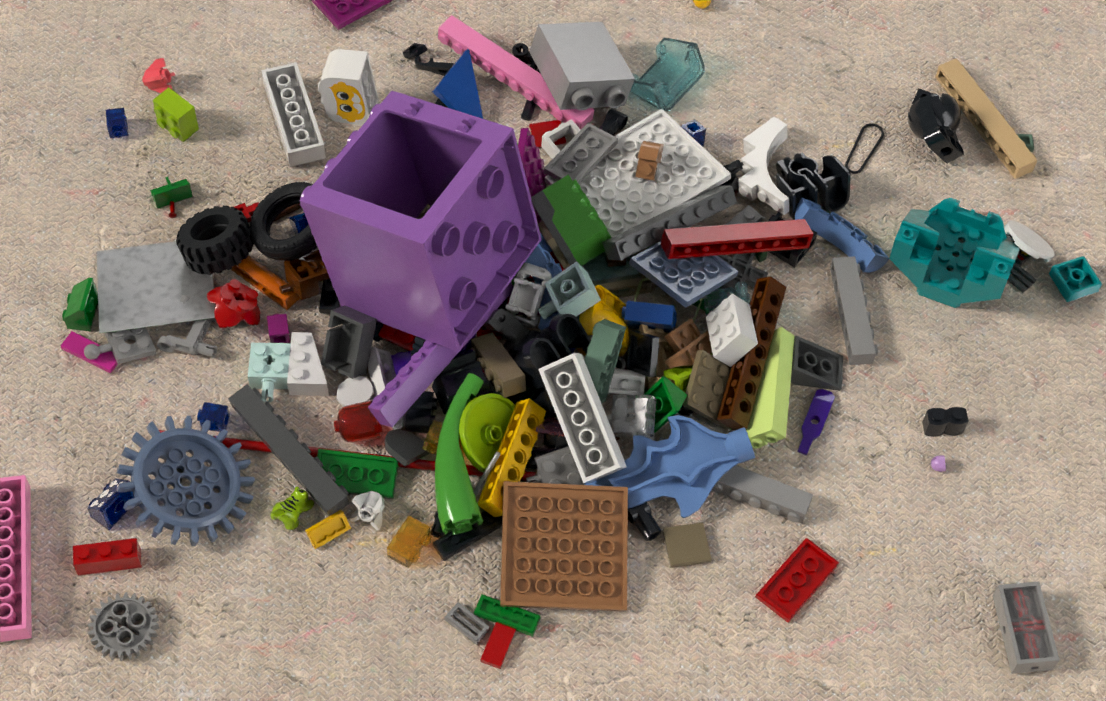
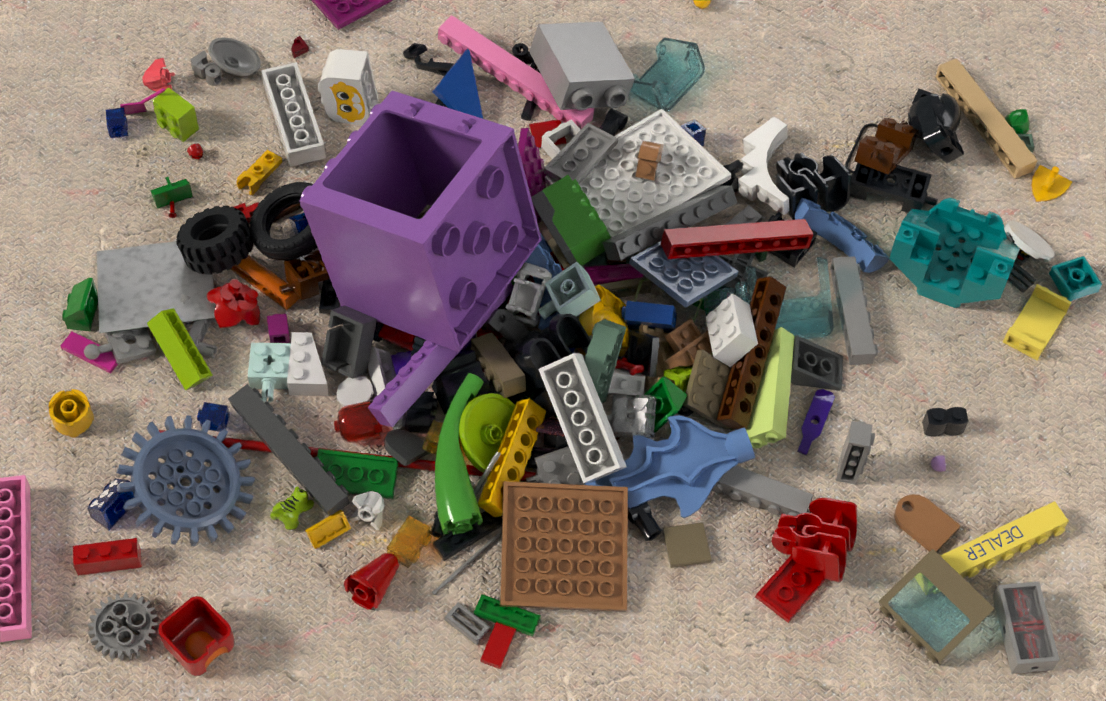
(70, 412): none -> yellow brick
(138, 107): none -> dark pink piece
(179, 348): none -> lime brick
(195, 151): none -> red hinge
(196, 635): none -> red piece
(206, 70): none -> light grey leg
(234, 56): none -> light grey dish
(259, 171): none -> yellow plate
(299, 47): none -> dark red tile
(372, 581): none -> red cone
(467, 563): none -> light grey piece
(612, 273): none -> dark pink tile
(633, 369): none -> red piece
(805, 316): none -> clear light blue windscreen
(819, 537): none -> red piece
(855, 452): none -> light grey brick
(888, 147): none -> reddish brown brick
(909, 186): none -> black brick
(925, 522): none -> medium nougat tile
(935, 606): none -> panel
(1007, 540): none -> light yellow brick
(1019, 121): none -> green hat
(1037, 322): none -> light yellow panel
(1048, 184): none -> yellow shield

